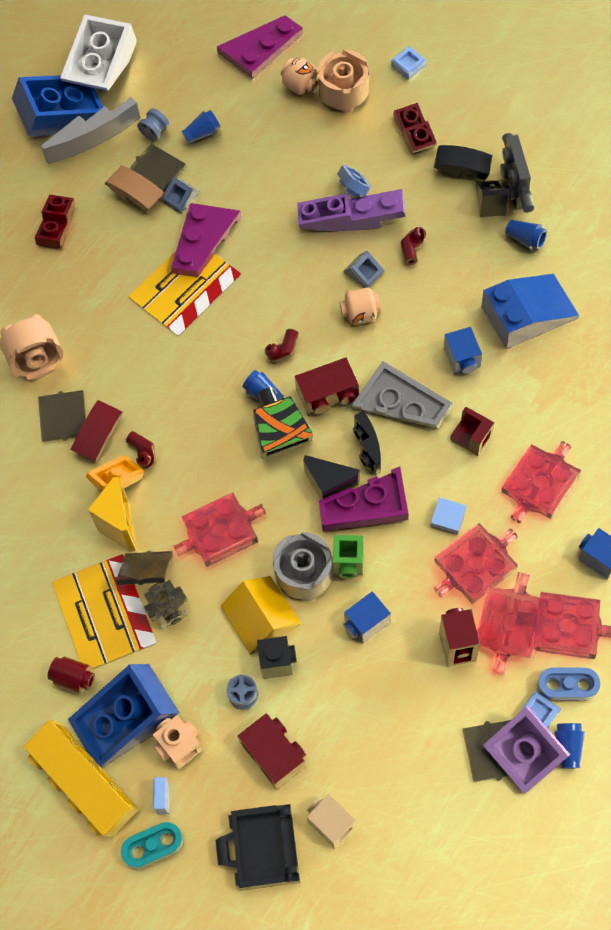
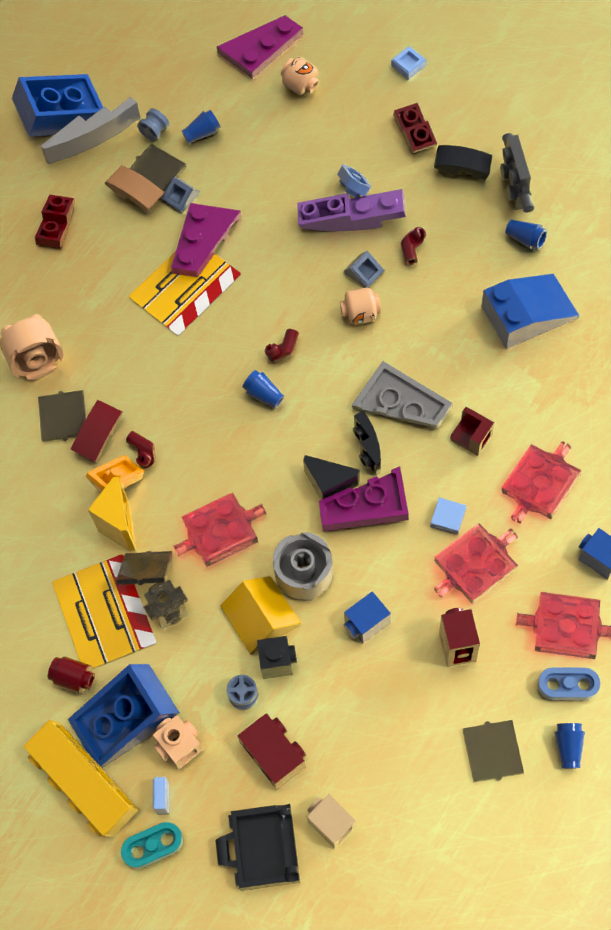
(99, 52): white slope -> none
(279, 424): torso -> none
(327, 386): dark red brick -> none
(343, 80): light nougat brick -> none
(348, 555): bright green brick -> none
(462, 351): blue brick -> none
(492, 198): black slope -> none
(511, 622): clear pink plate -> none
(526, 749): lavender slope -> none
(543, 708): light blue tile -> none

